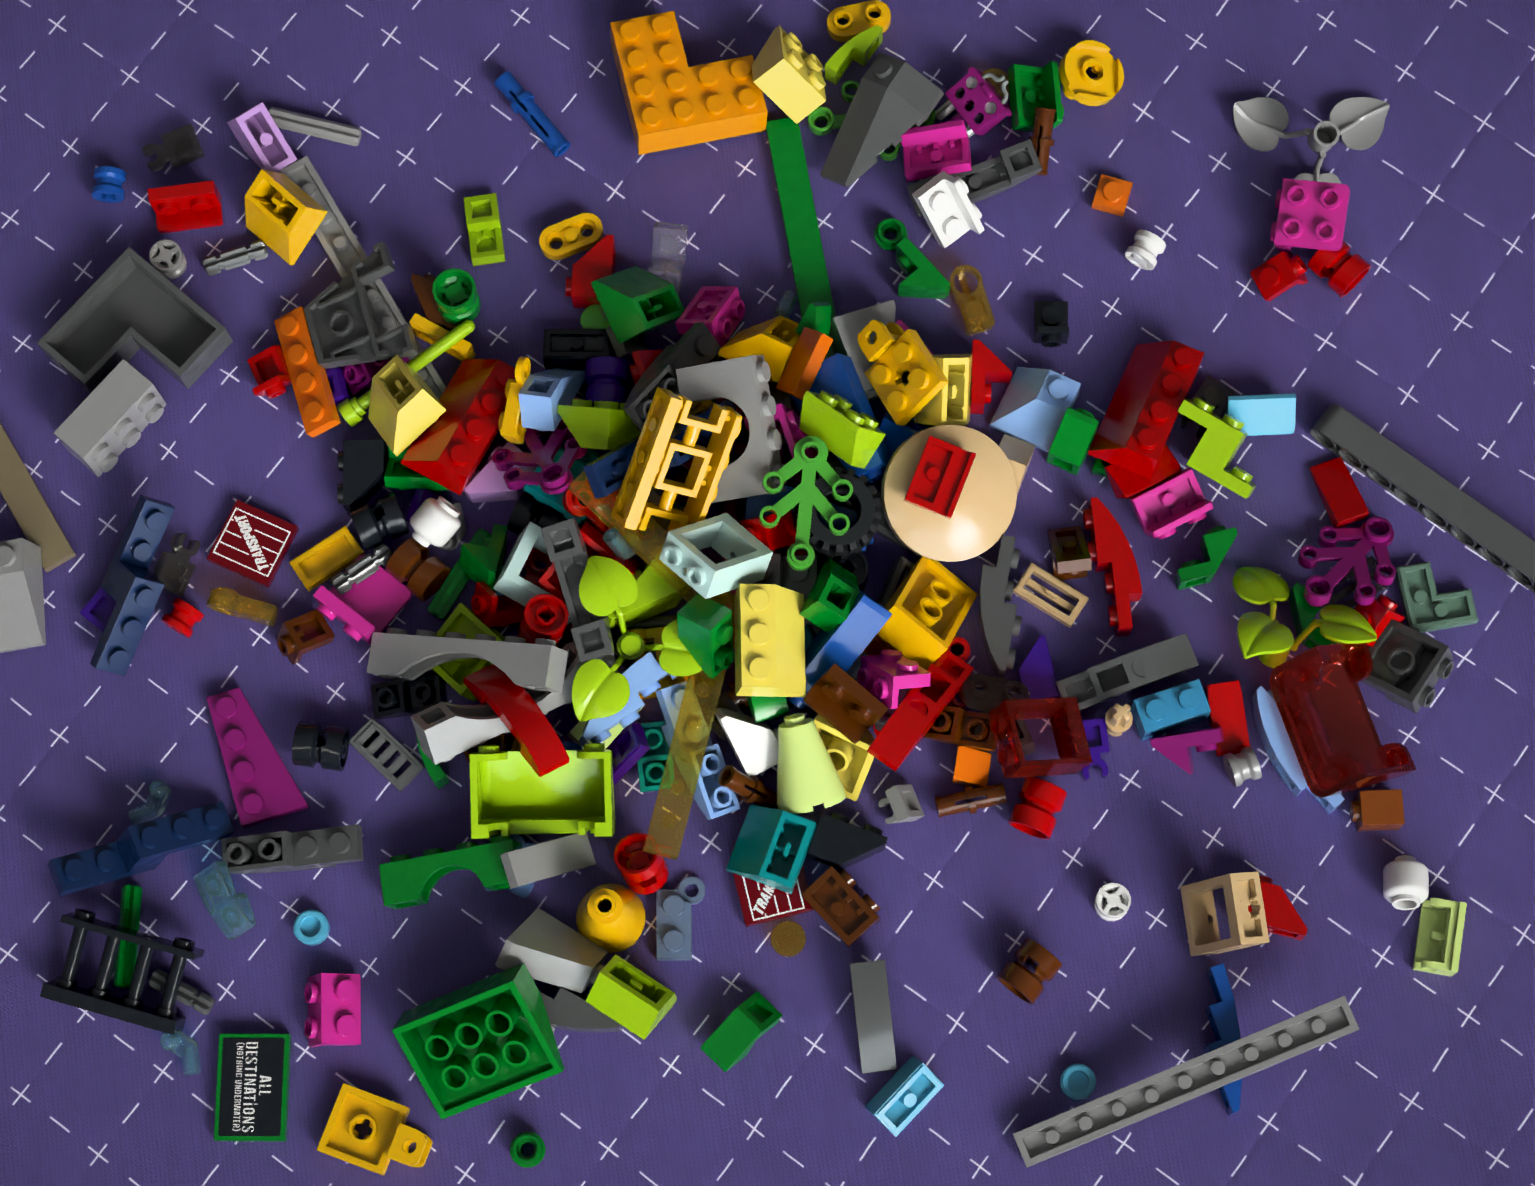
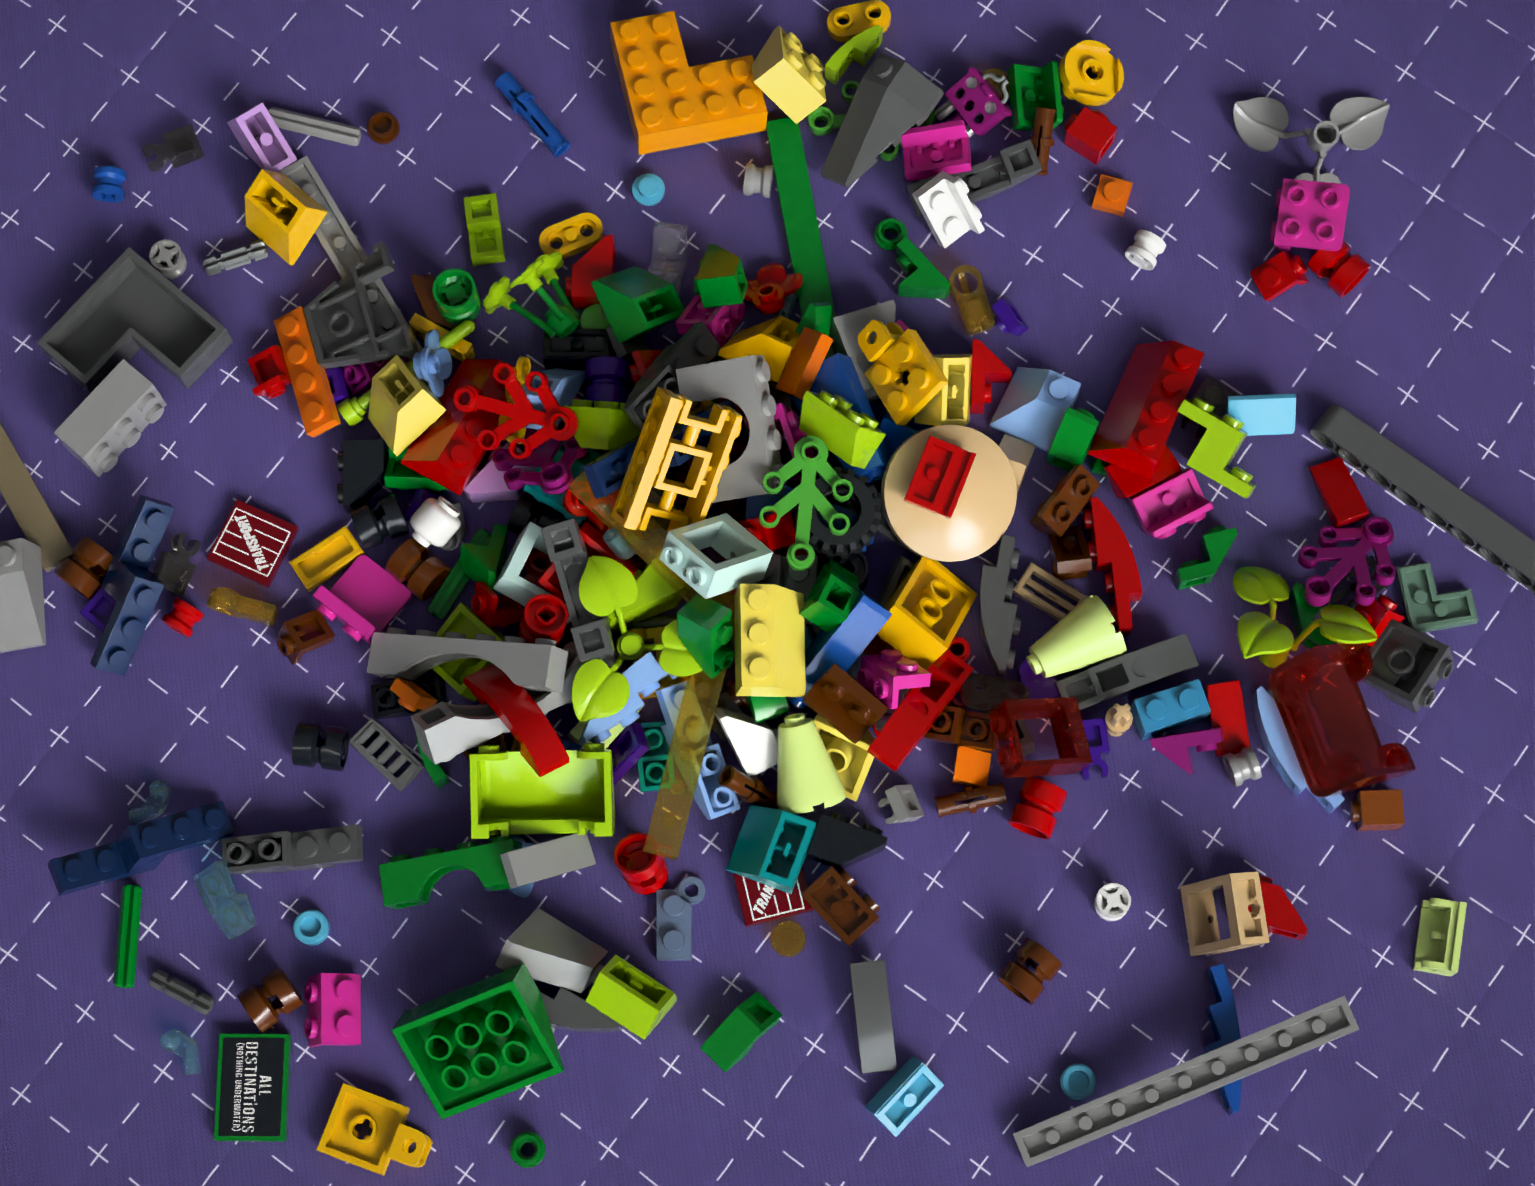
(85, 567): none -> reddish brown wheel
(98, 997): black fence -> none
(186, 206): red bracket -> none
(253, 766): magenta wing -> none
(258, 1004): none -> reddish brown wheel
(361, 569): dark grey axle -> none
(383, 128): none -> reddish brown plate
(412, 695): none -> orange plate
(433, 363): none -> medium blue plate
(521, 413): none -> red plant
(560, 319): none -> plant
(617, 927): yellow cone -> none
(648, 189): none -> medium azure plate
(720, 278): none -> green slope
(758, 180): none -> light grey wheel
(772, 287): none -> red plate
(1009, 318): none -> dark purple plate
(1051, 323): black bracket -> none
(1065, 501): none -> reddish brown bracket
(1077, 640): none -> yellowish green cone
(1090, 134): none -> red brick
(1405, 883): white head -> none

